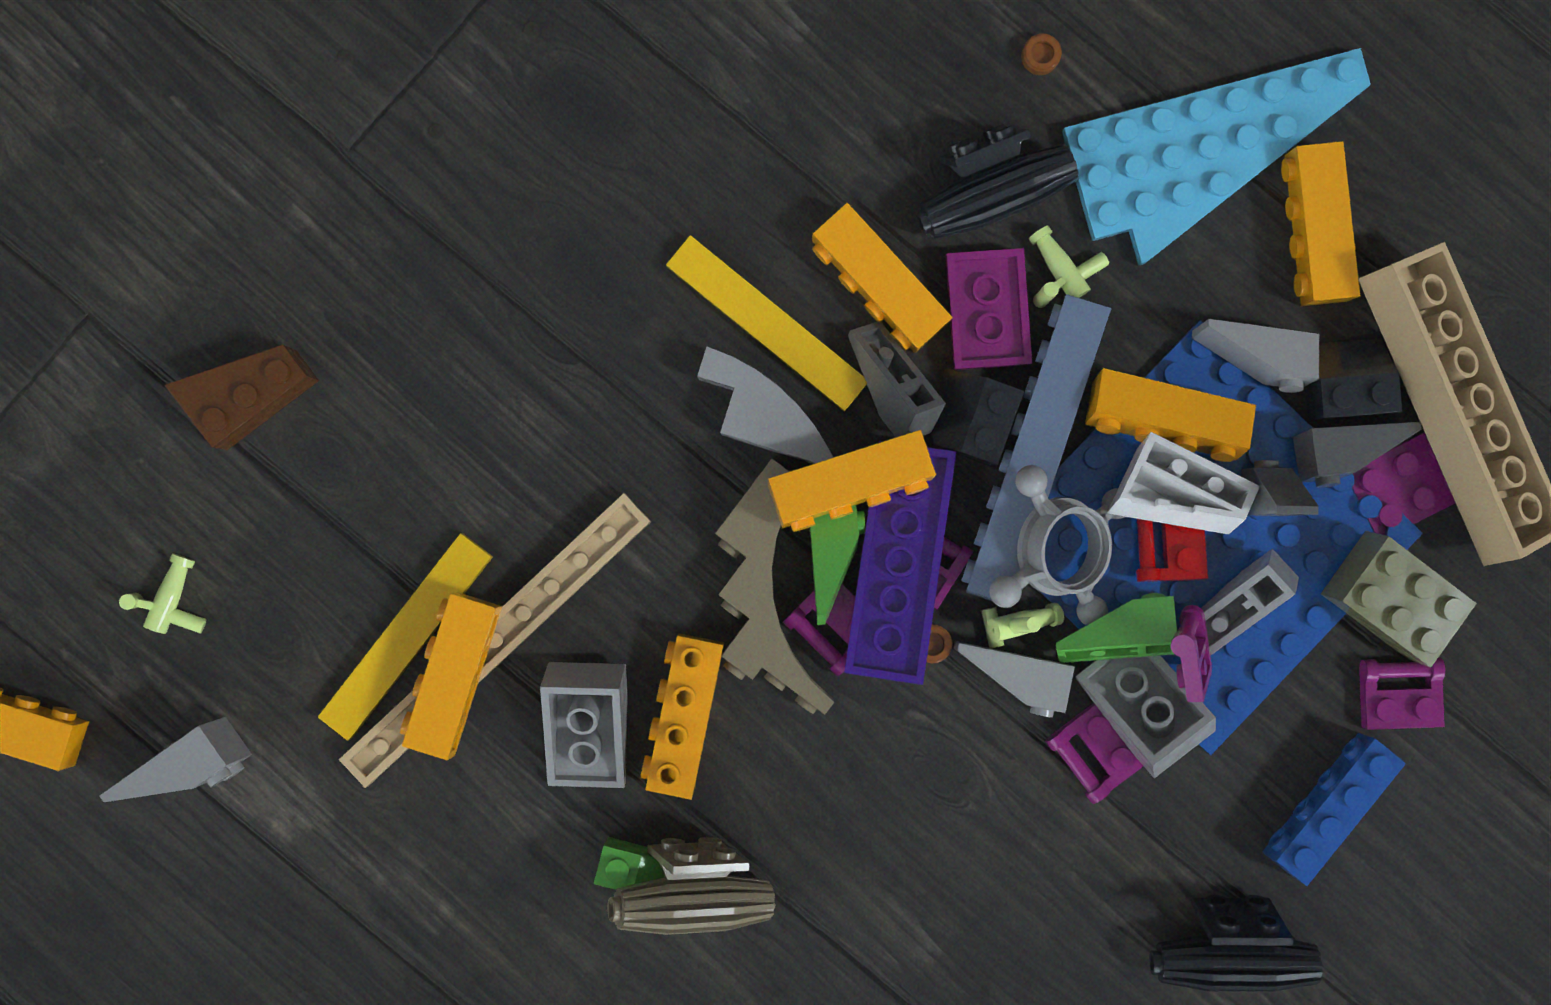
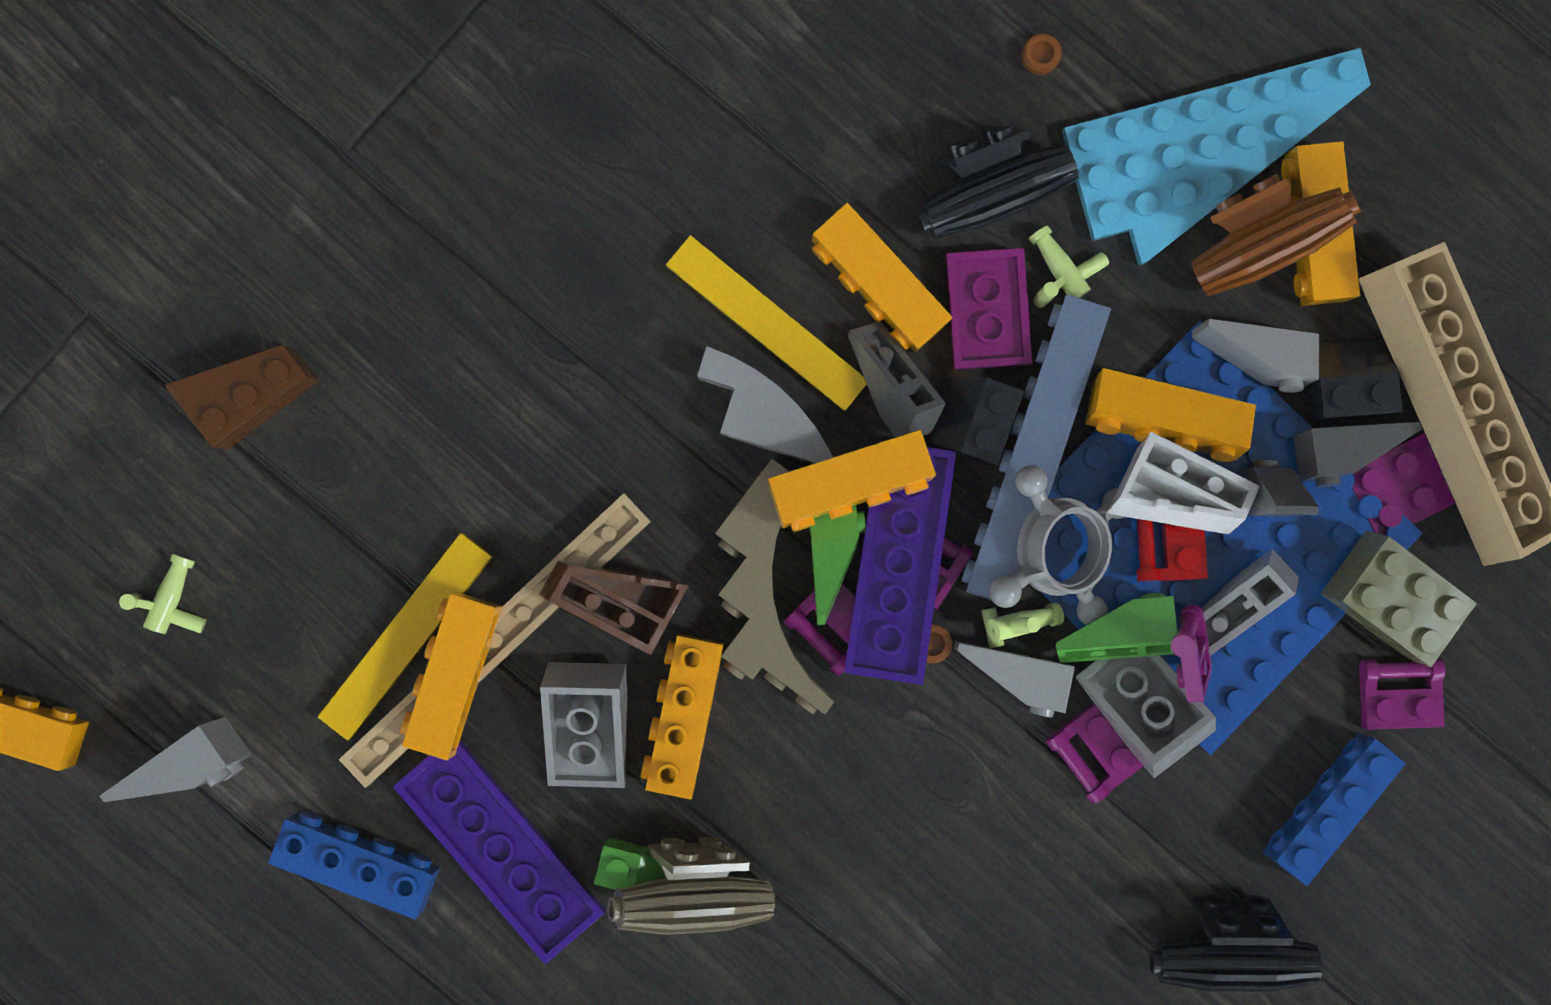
(354, 864): none -> blue brick
(501, 851): none -> dark purple plate
(616, 601): none -> reddish brown wedge
(1271, 233): none -> dark orange plate

